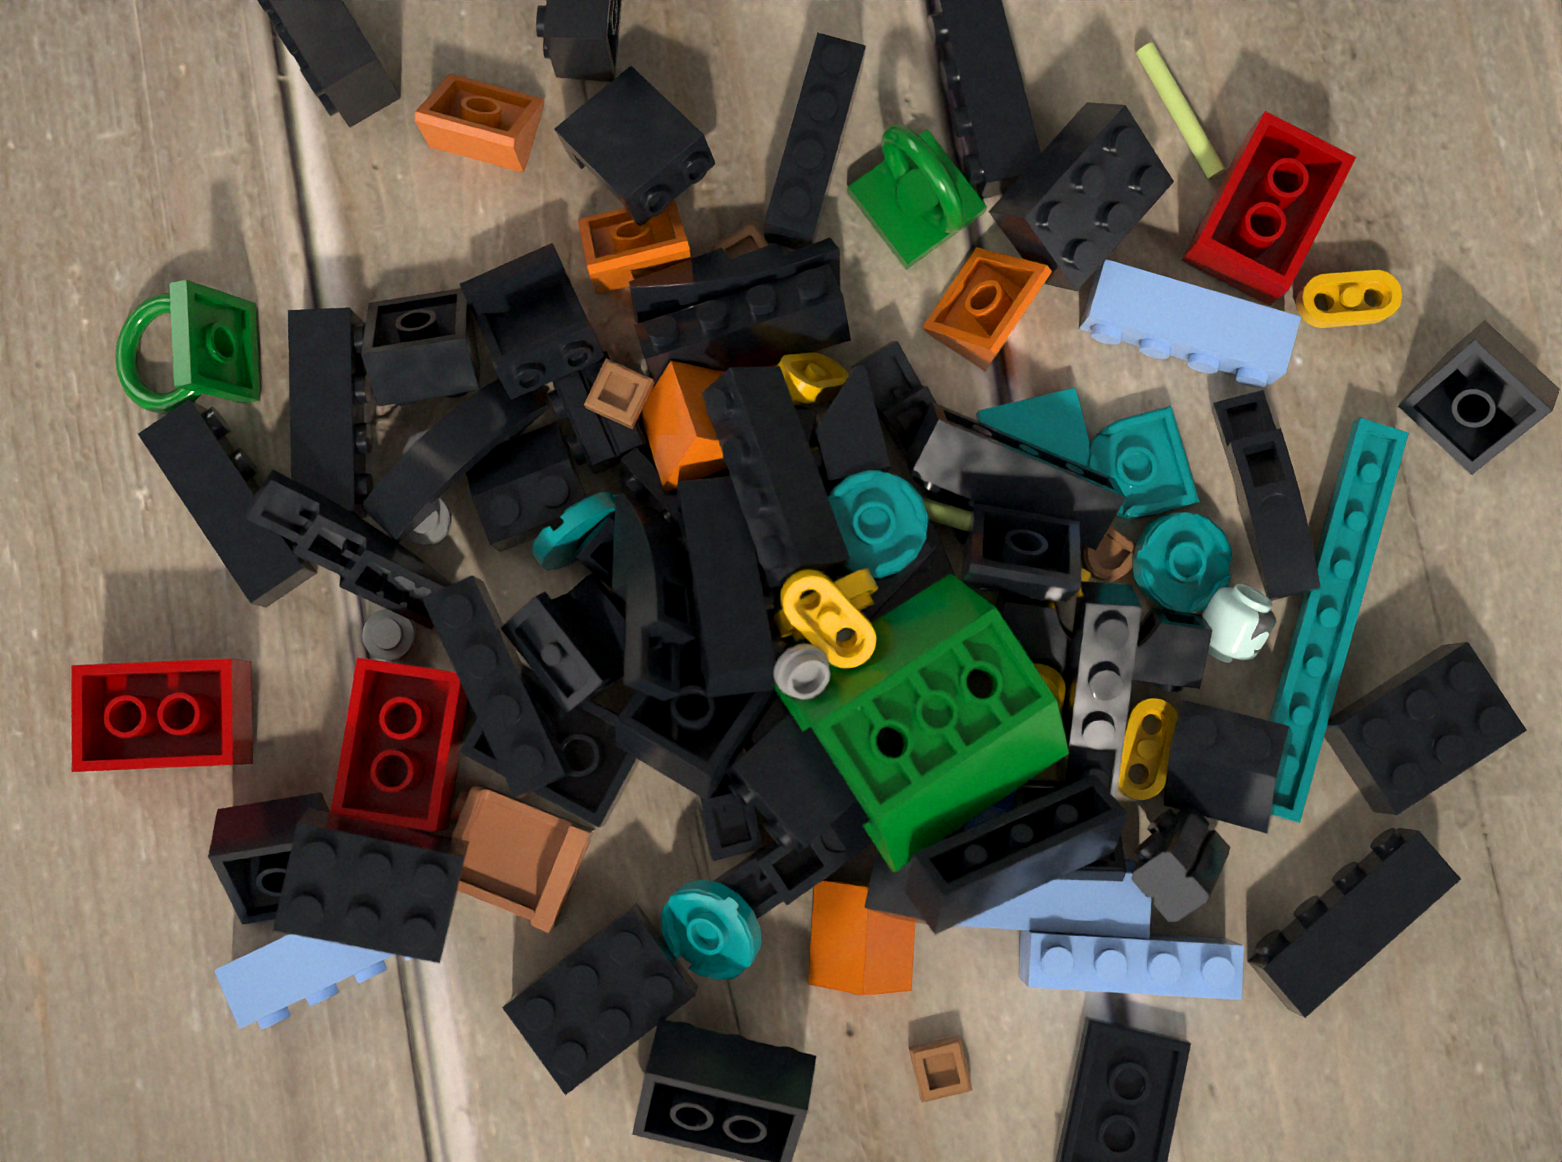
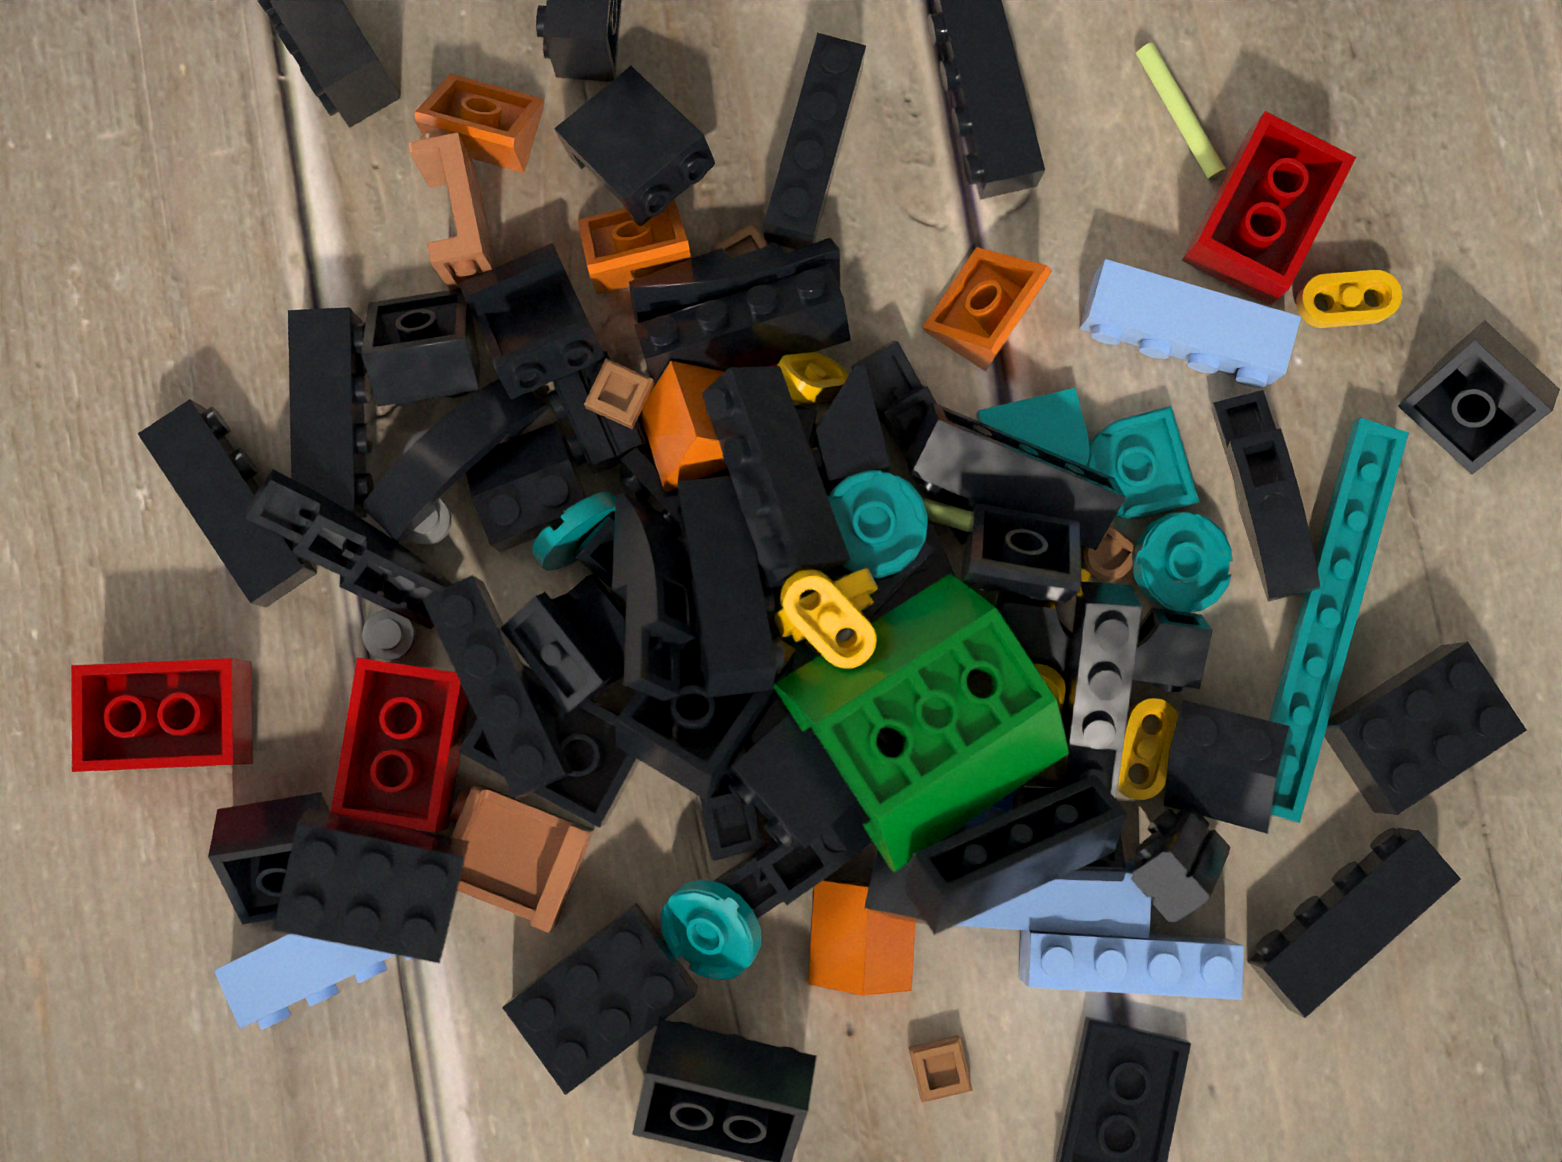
(210, 347): green tile -> none
(446, 161): none -> nougat panel
(802, 671): light grey plate -> none
(915, 195): green tile -> none
(1083, 194): black brick -> none
(1239, 622): light aqua head -> none

